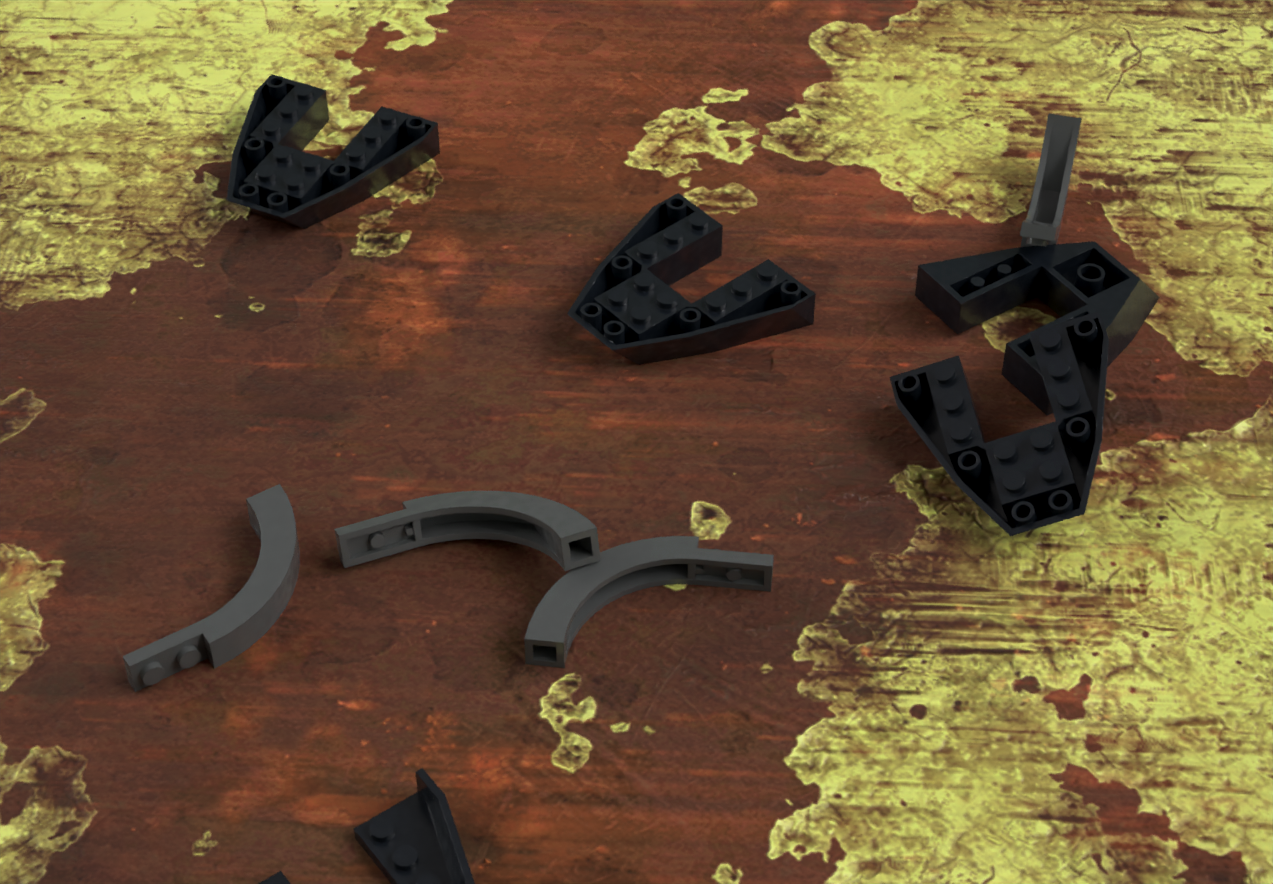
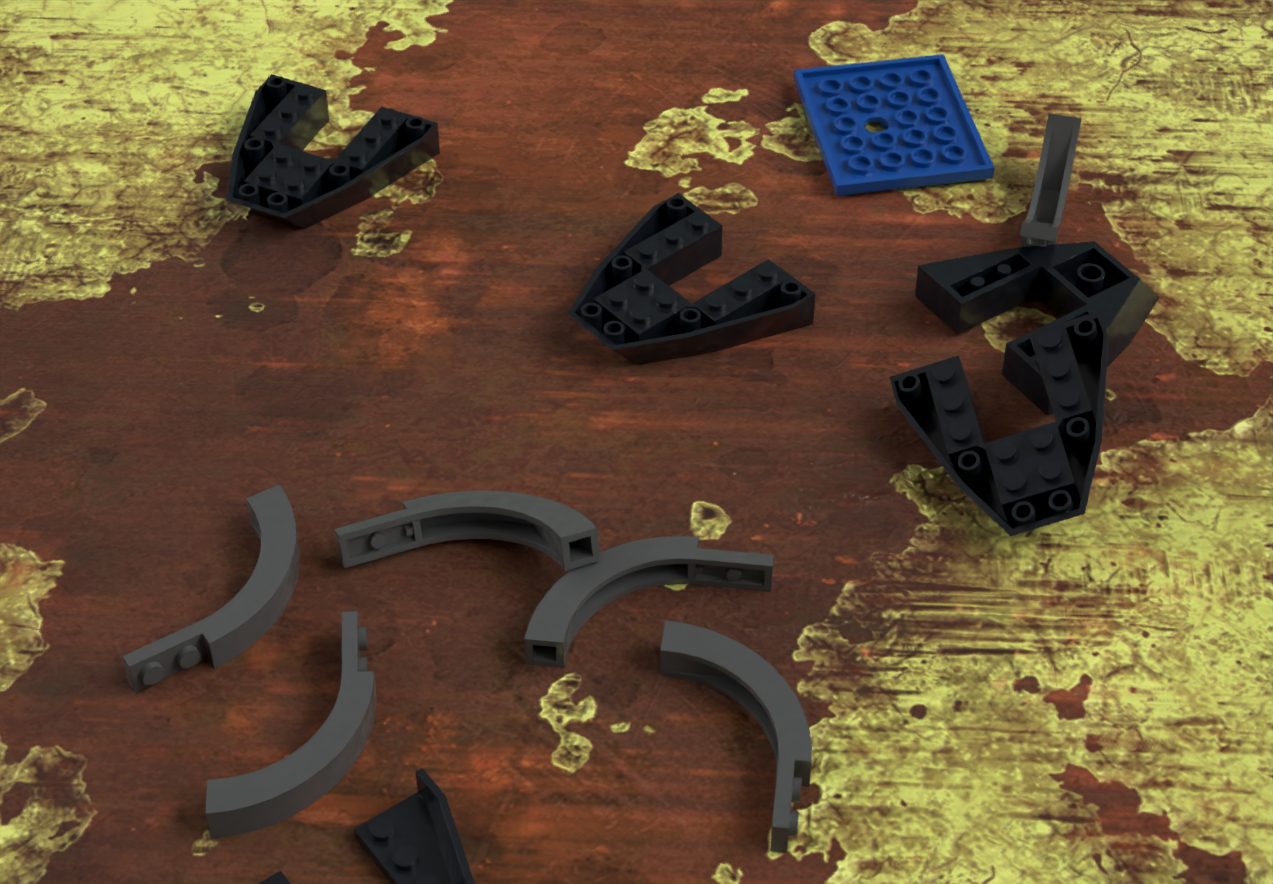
(302, 778): none -> dark grey arch
(751, 681): none -> dark grey arch
(919, 104): none -> blue plate

